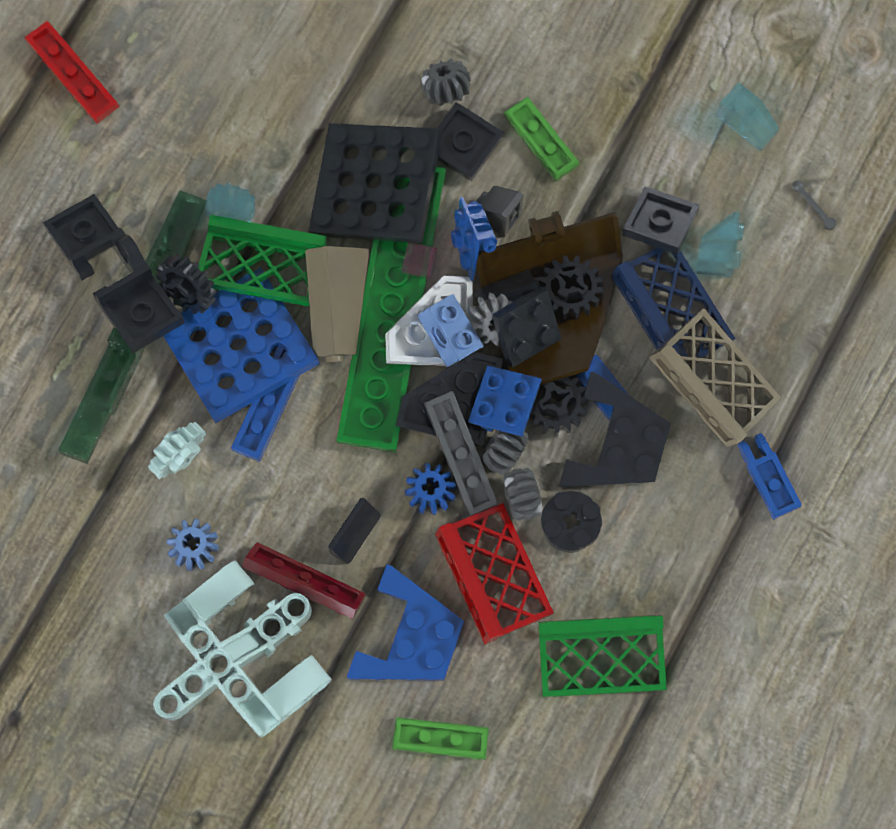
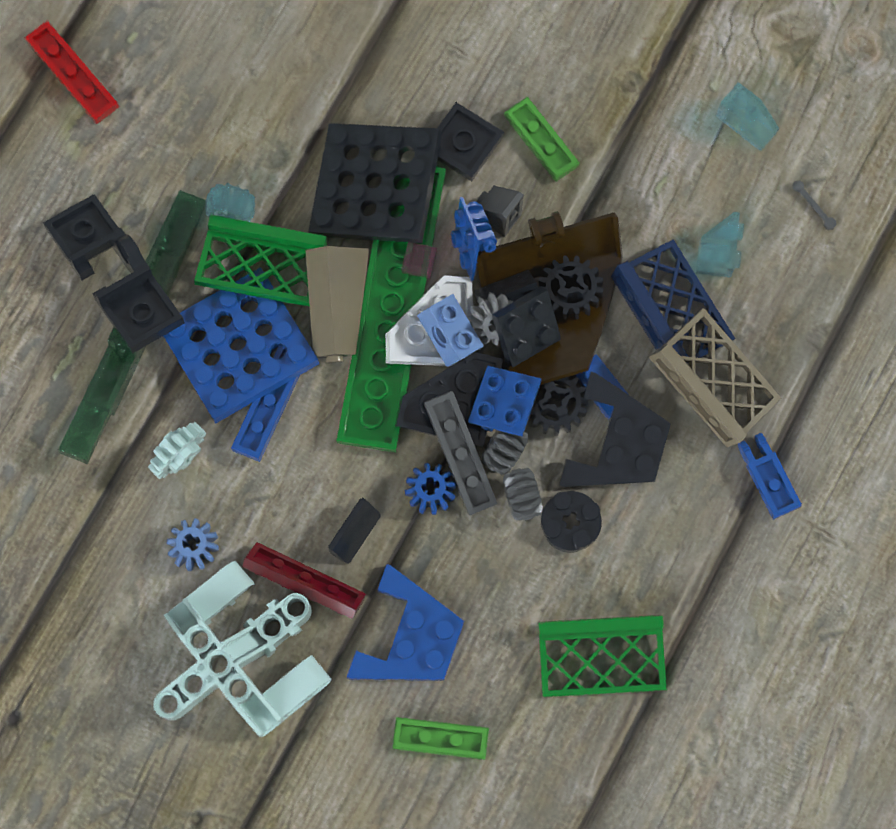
(186, 284): black gear -> none
(446, 82): dark grey gear -> none
(468, 580): red fence -> none
(661, 220): black plate -> none

